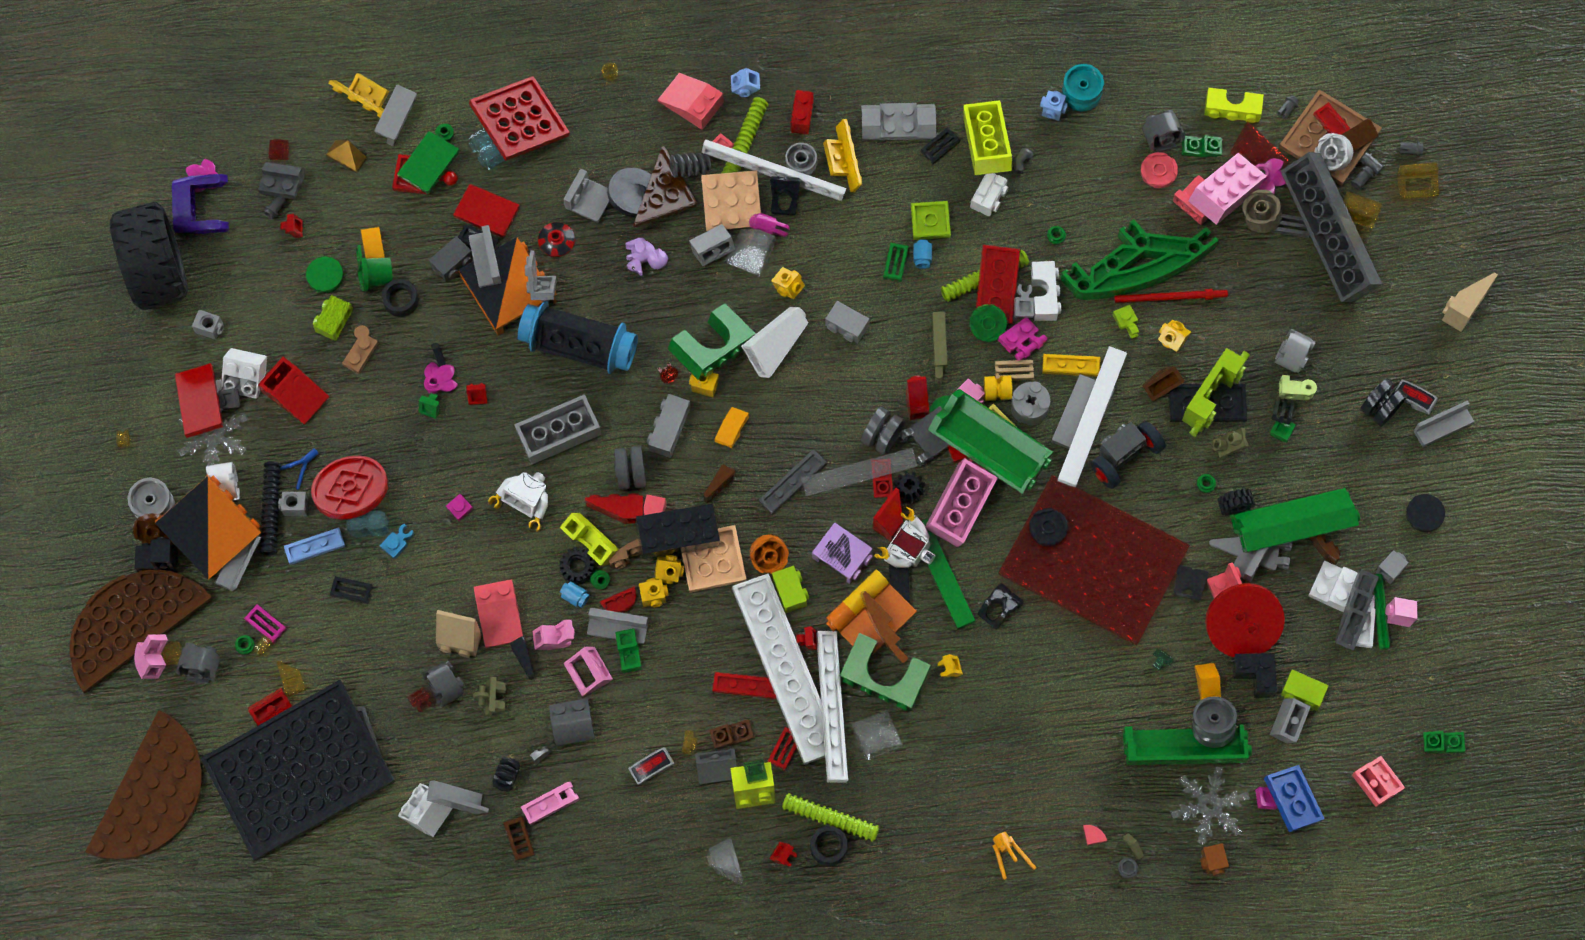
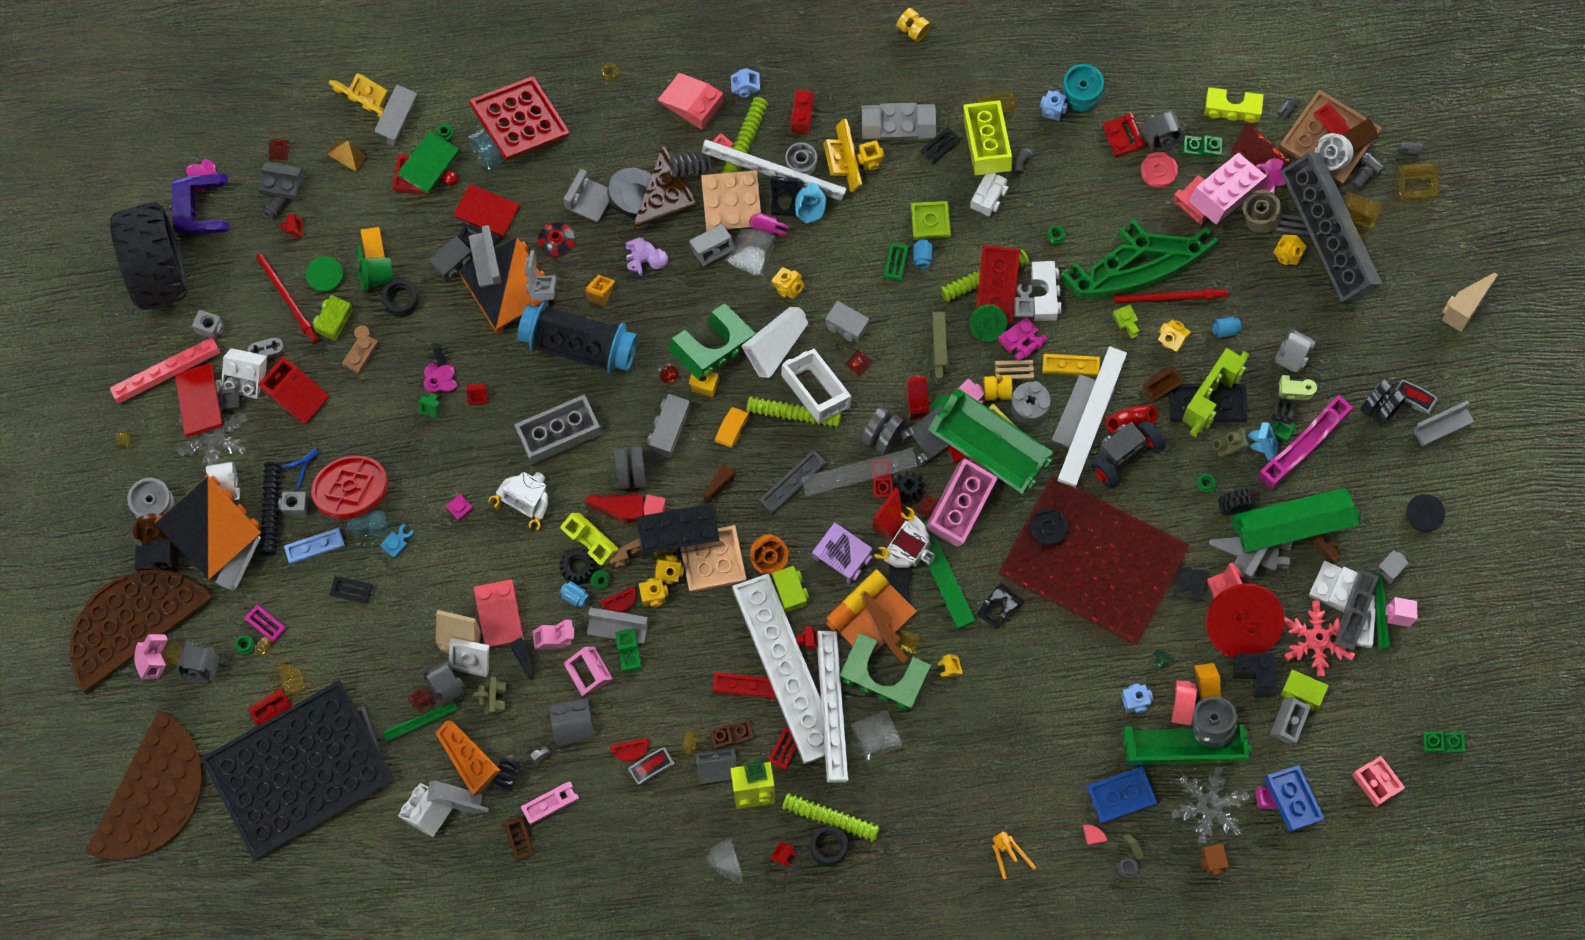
(164, 370): none -> coral plate
(266, 347): none -> light grey beam
(305, 325): none -> red bar
(419, 721): none -> green axle
(468, 759): none -> orange wing
(469, 657): none -> white tile
(599, 290): none -> light orange slope
(631, 750): none -> red tile
(787, 411): none -> lime piece
(810, 203): none -> medium azure hair
(812, 361): none -> white piece
(858, 363): none -> clear red tile
(870, 155): none -> yellow brick
(908, 642): none -> clear yellow slope
(915, 26): none -> yellow wheel
(927, 506): none -> clear red tile
(1005, 107): none -> clear yellow tile
(1118, 138): none -> red plate
(1121, 795): none -> blue plate
(1133, 414): none -> red cylinder
(1136, 698): none -> light blue brick
(1184, 702): none -> coral brick
(1226, 327): none -> dark azure brick
(1266, 441): none -> medium azure tile
(1289, 249): none -> yellow brick
(1297, 451): none -> dark pink arch
(1313, 643): none -> coral piece

